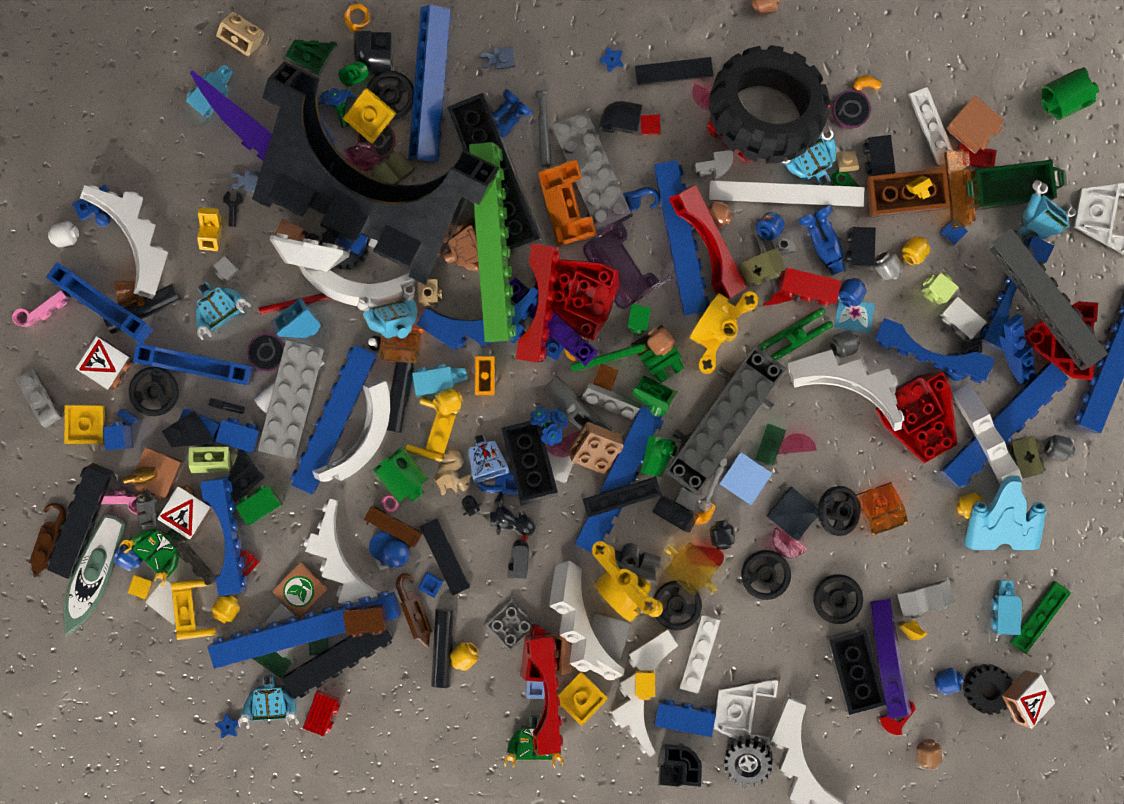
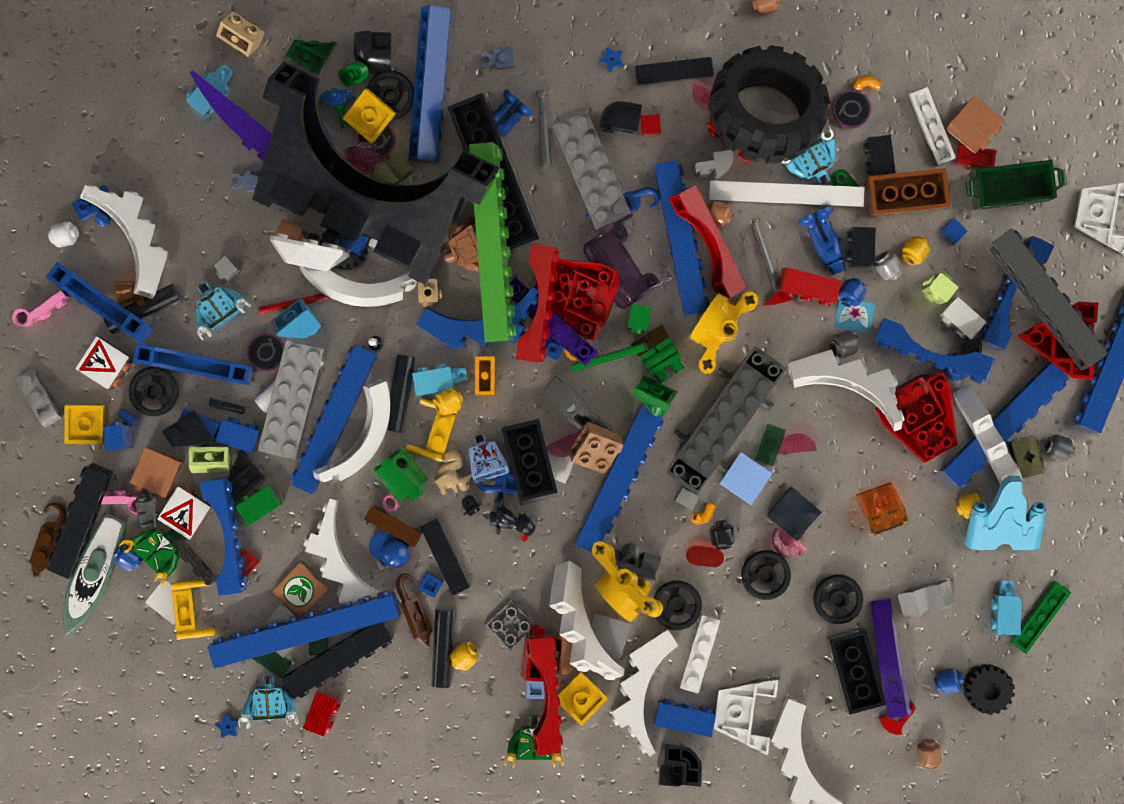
(140, 586): yellow tile -> none
(141, 476): pearl gold piece -> none
(210, 229): yellow brick -> none
(225, 609): yellow head -> none
(232, 207): black bar -> none
(354, 27): light orange piece -> none
(365, 620): reddish brown brick -> none
(392, 318): medium azure torso -> none
(402, 349): clear orange slope -> none
(520, 555): black leg -> none
(550, 432): blue plant -> none
(562, 204): orange bracket -> none
(605, 377): clear orange slope -> none
(610, 401): light grey plate -> none
(622, 496): black tile -> none
(644, 684): yellow brick -> none
(657, 455): green slope -> none
(660, 341): nougat head -> none
(675, 514): black brick -> none
(691, 568): clear yellow plate -> none
(705, 503): light grey piece -> none
(741, 767): wheel -> none
(762, 266): olive brick -> none
(770, 226): blue head -> none
(790, 245): light grey plate -> none
(796, 335): green piece -> none
(839, 511): black wheel -> none
(847, 161): tan plate -> none
(912, 630): yellow slope -> none
(920, 187): yellow tile -> none
(957, 176): clear orange windscreen -> none
(1016, 351): blue slope -> none
(1028, 699): piece -> none
(1043, 216): medium azure torso -> none
(1069, 94): green cylinder -> none

